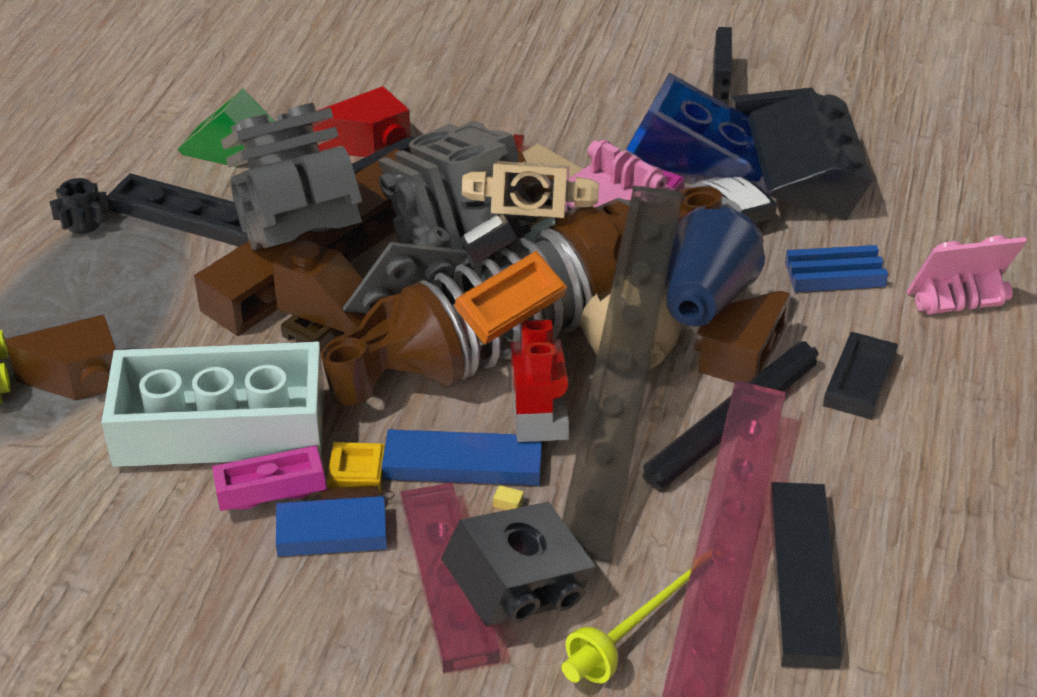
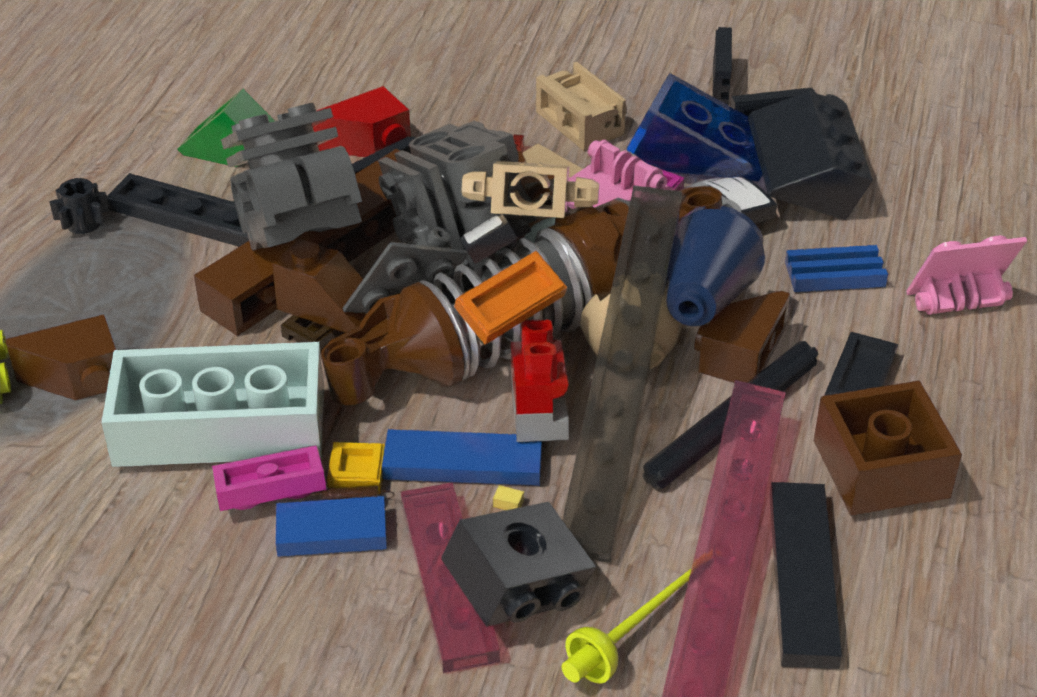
(581, 106): none -> tan hinge
(886, 447): none -> reddish brown brick

